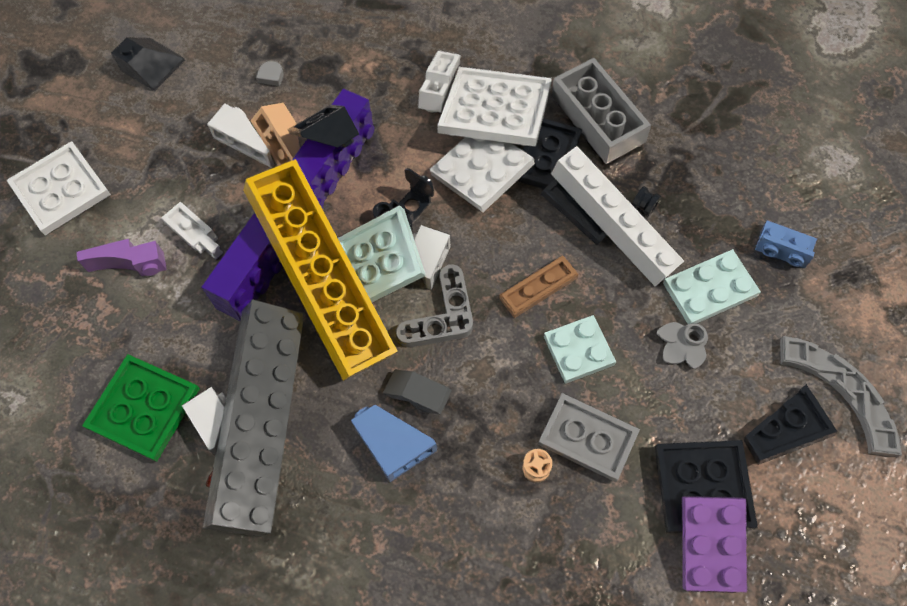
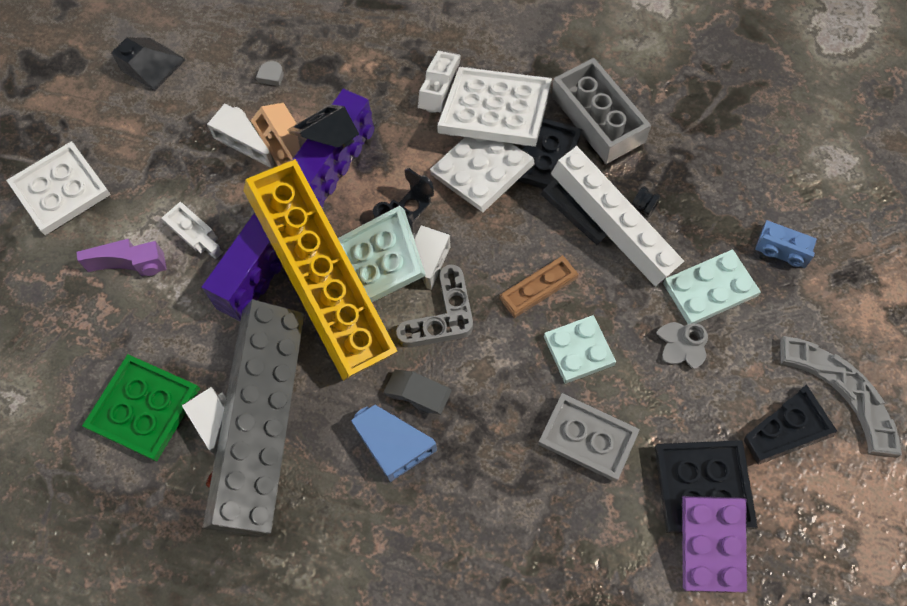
(537, 458): light nougat wheel -> none

